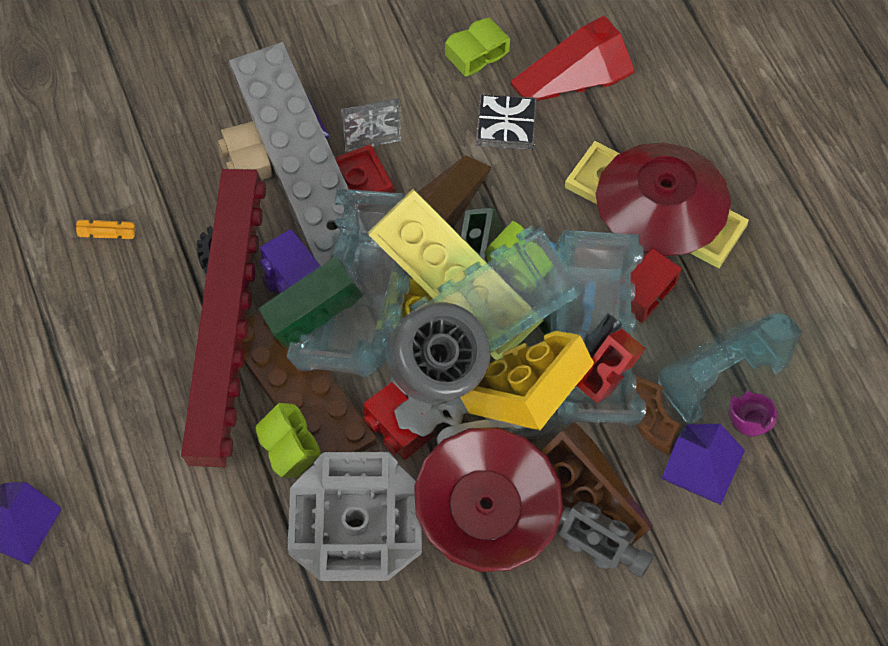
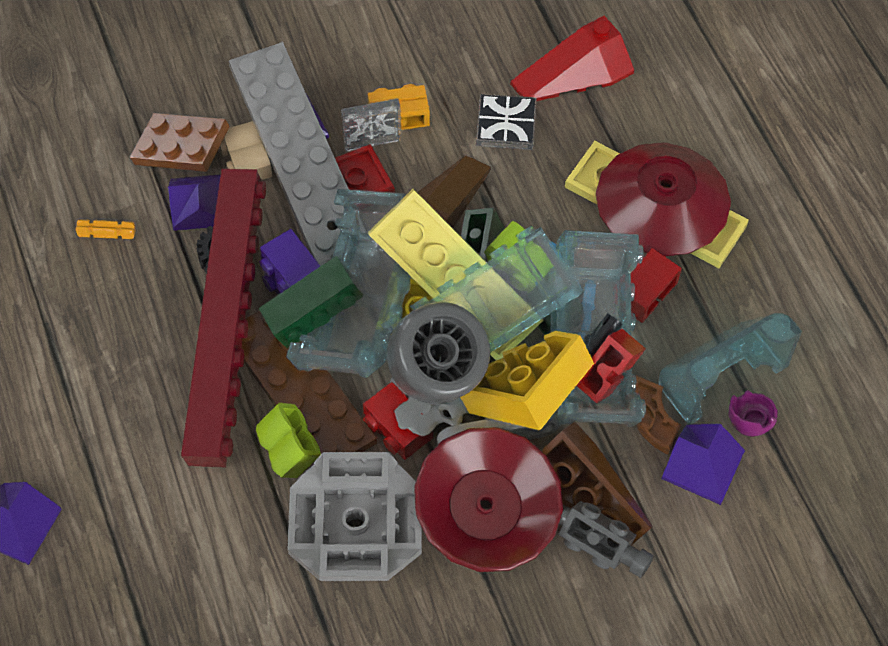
(180, 142): none -> plate
(193, 201): none -> dark purple slope
(412, 101): none -> light orange brick
(477, 46): lime brick -> none

